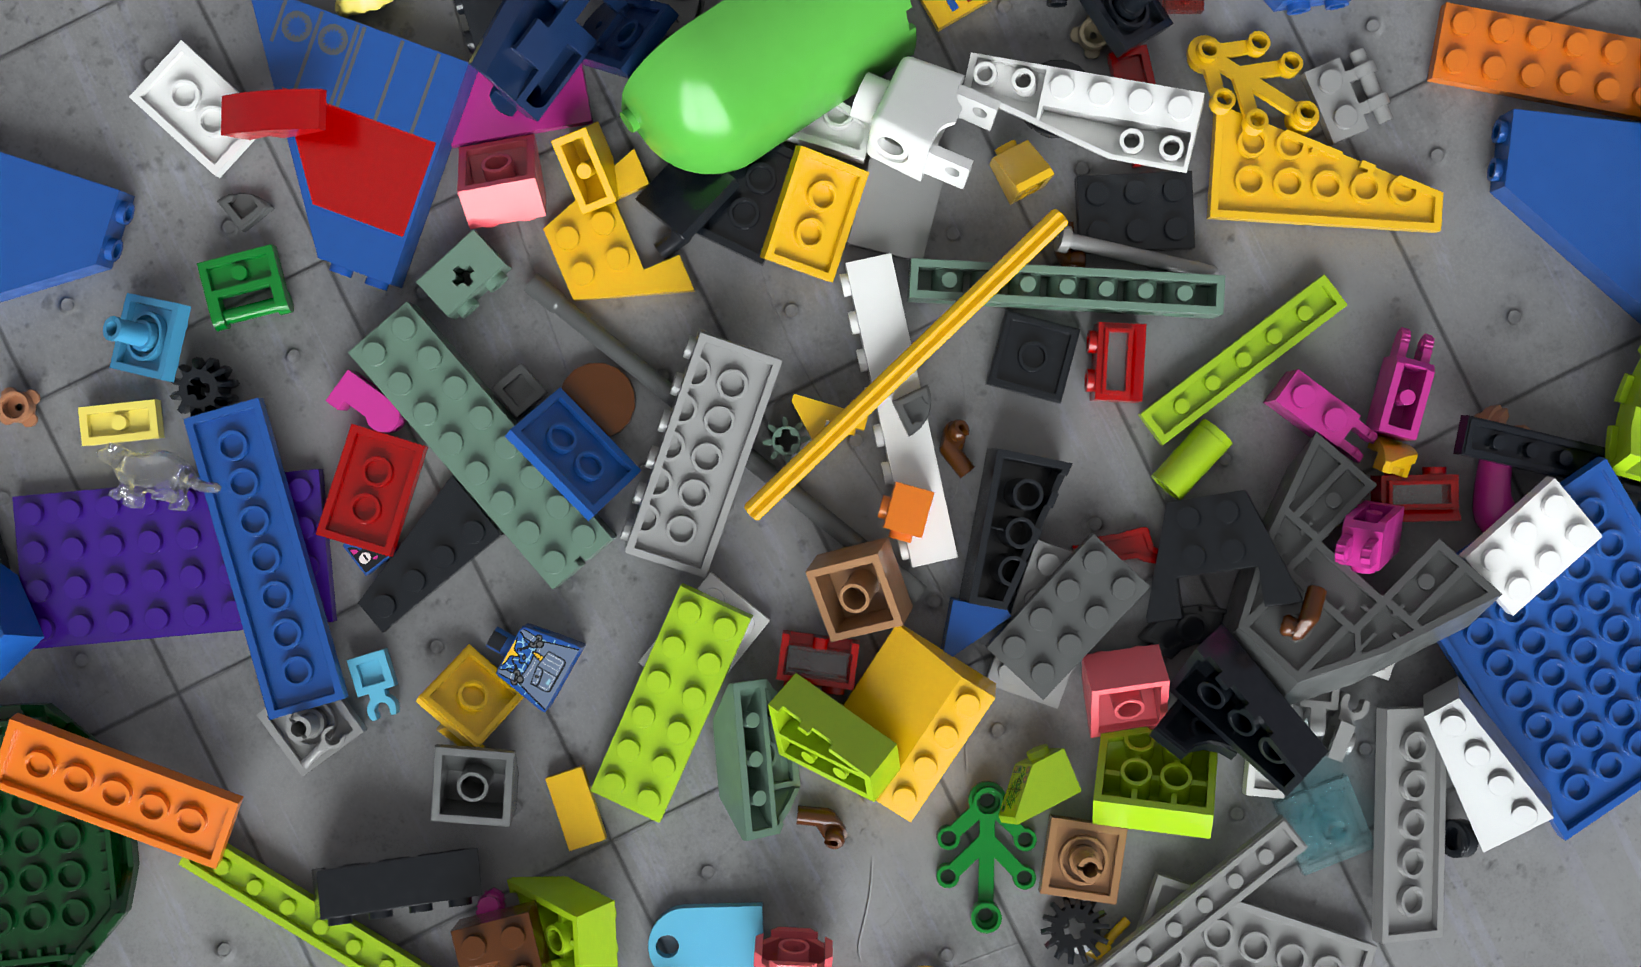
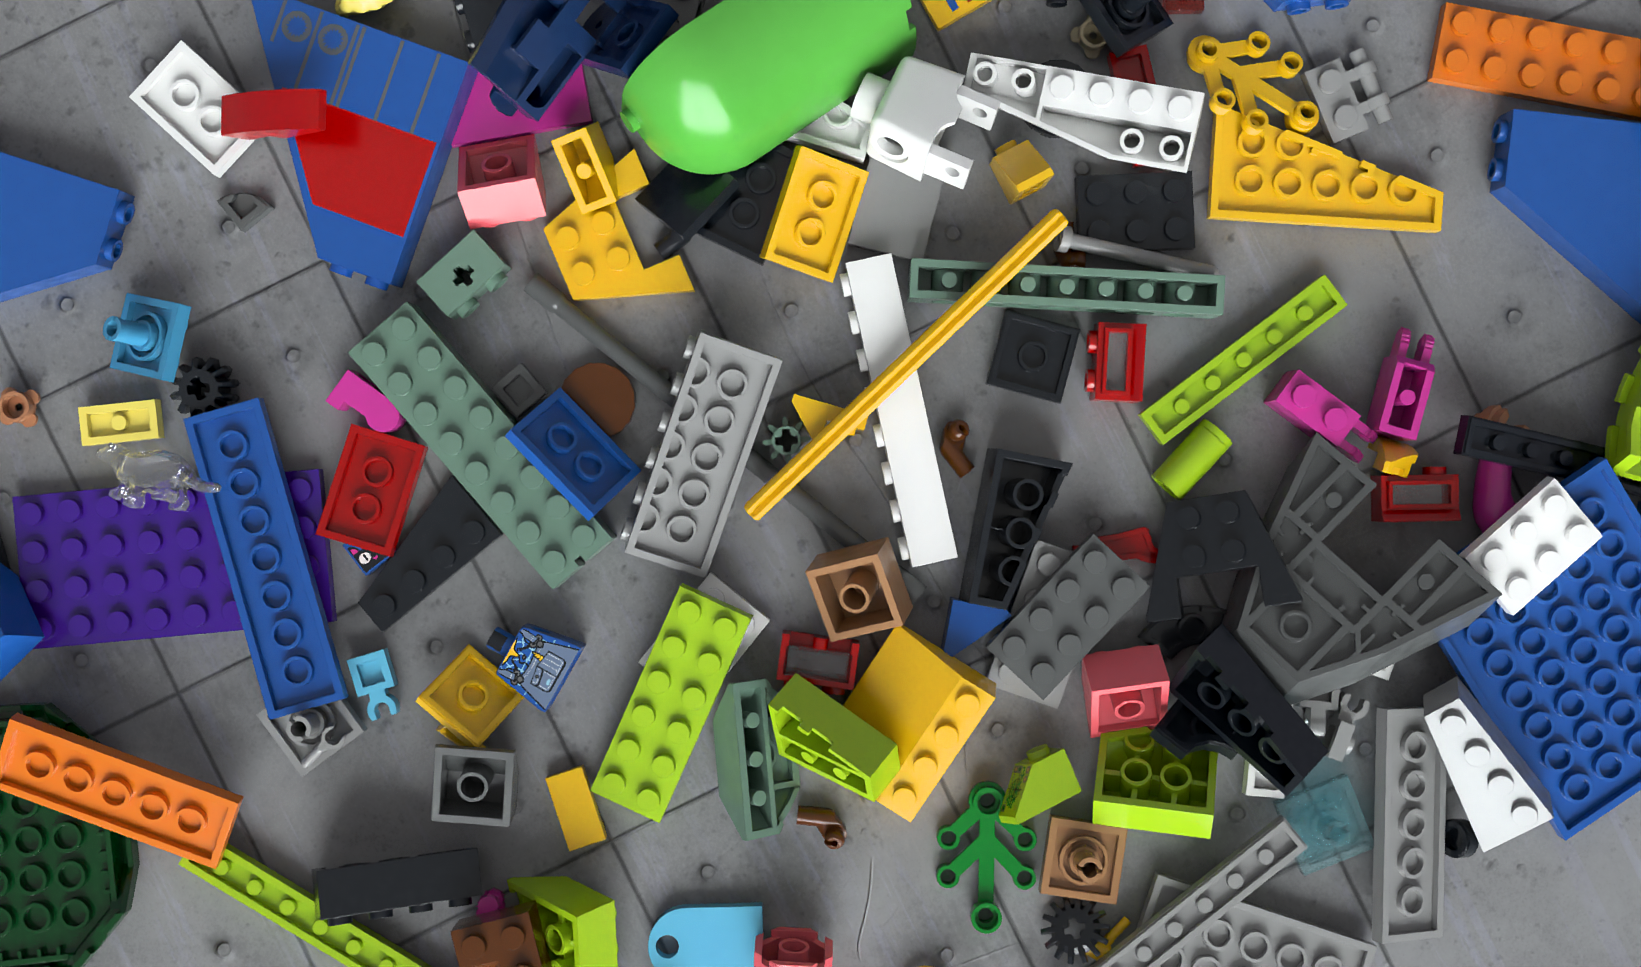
(240, 275): green plate -> none
(905, 511): orange brick -> none
(913, 409): dark grey tile -> none
(1309, 614): reddish brown arm -> none
(1370, 536): dark pink hinge -> none

